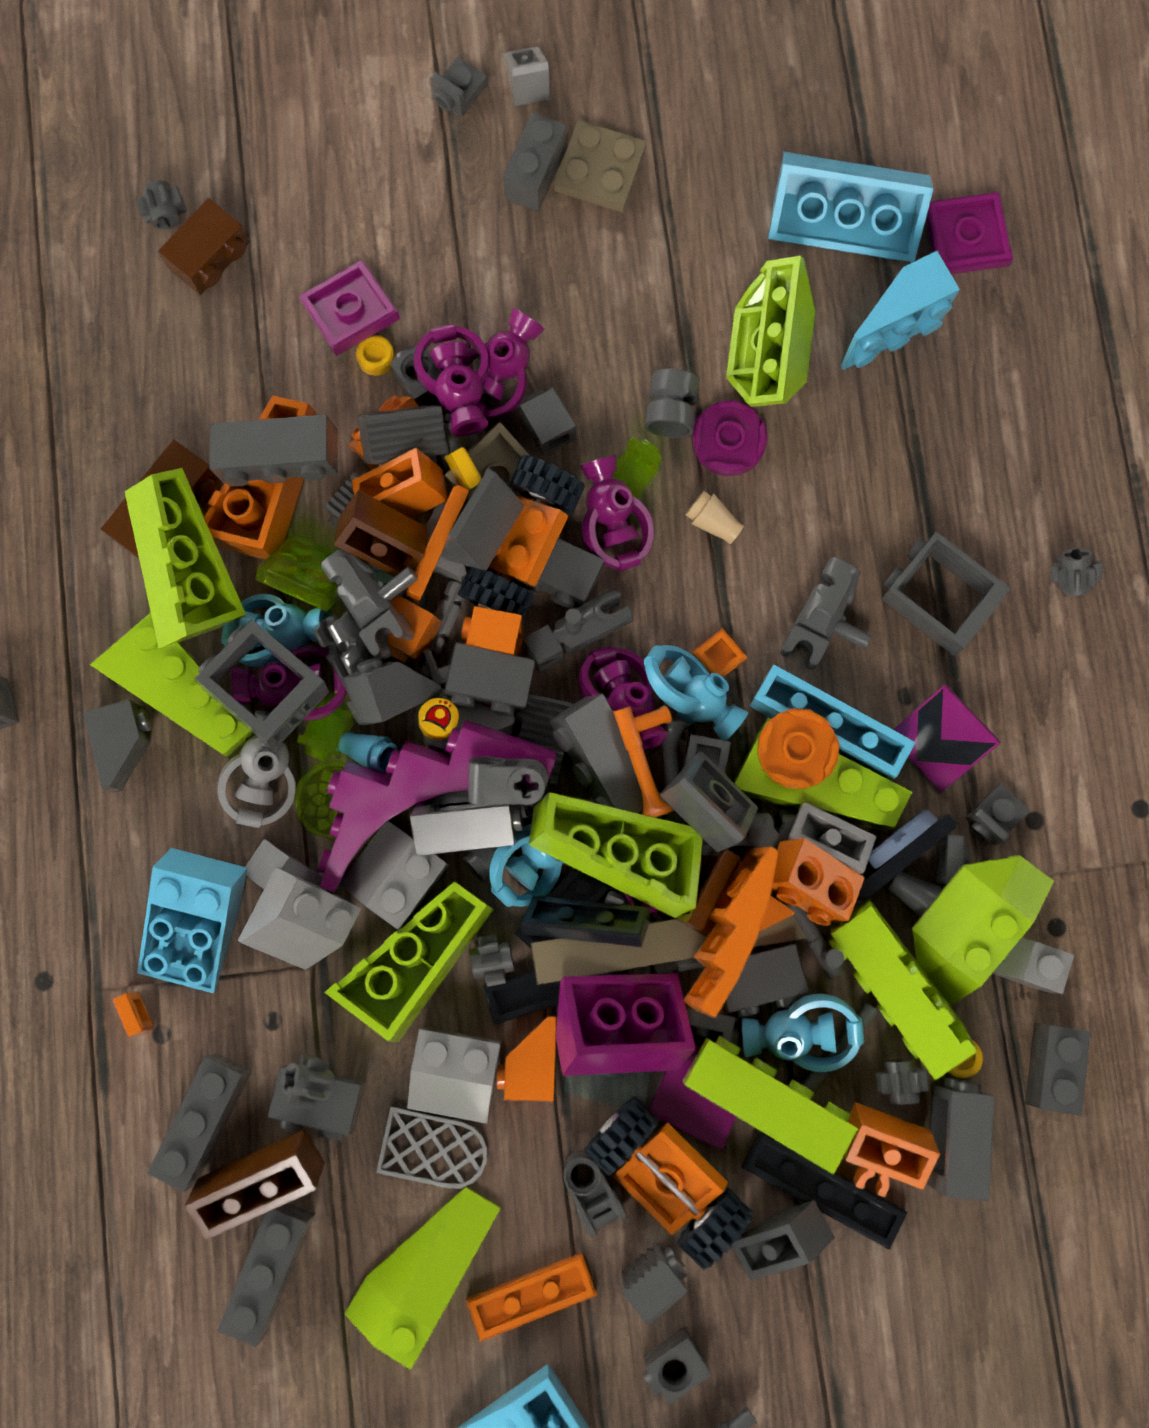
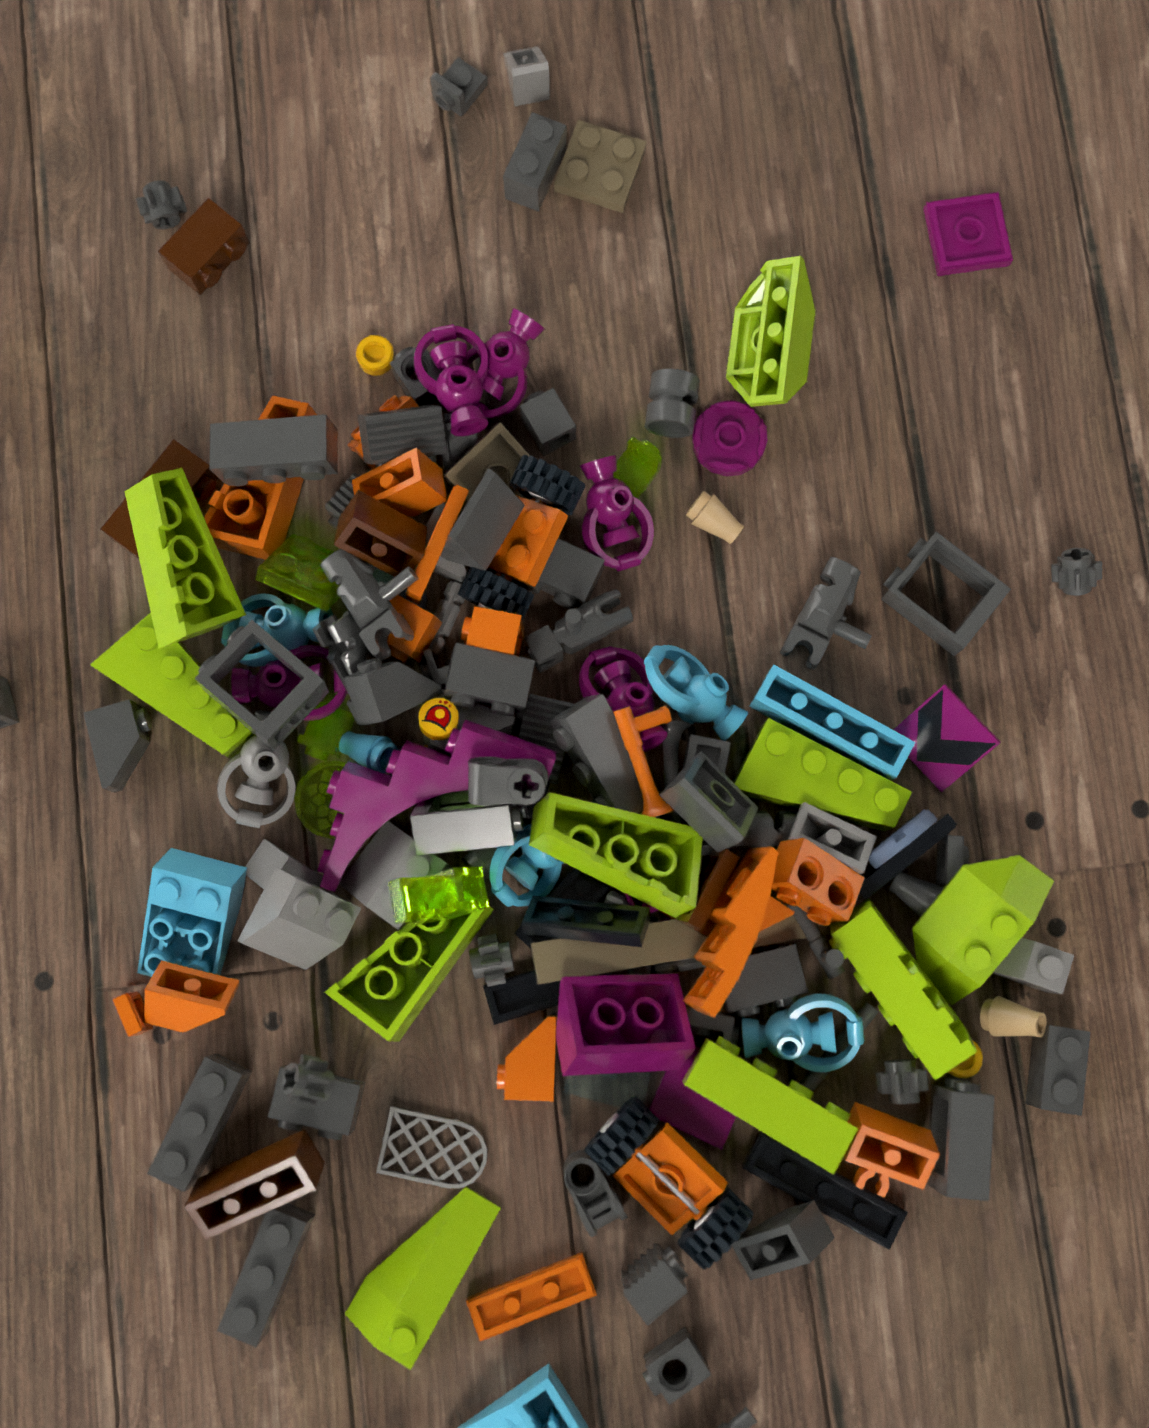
(186, 997): none -> orange slope
(349, 307): magenta tile -> none
(438, 896): none -> clear neon green brick
(453, 1074): light grey slope -> none
(463, 468): yellow tile -> none
(720, 654): orange tile -> none
(798, 749): orange tile -> none
(850, 207): medium azure slope -> none
(909, 306): medium azure slope -> none
(996, 815): dark grey bracket -> none
(1008, 1018): none -> tan cone

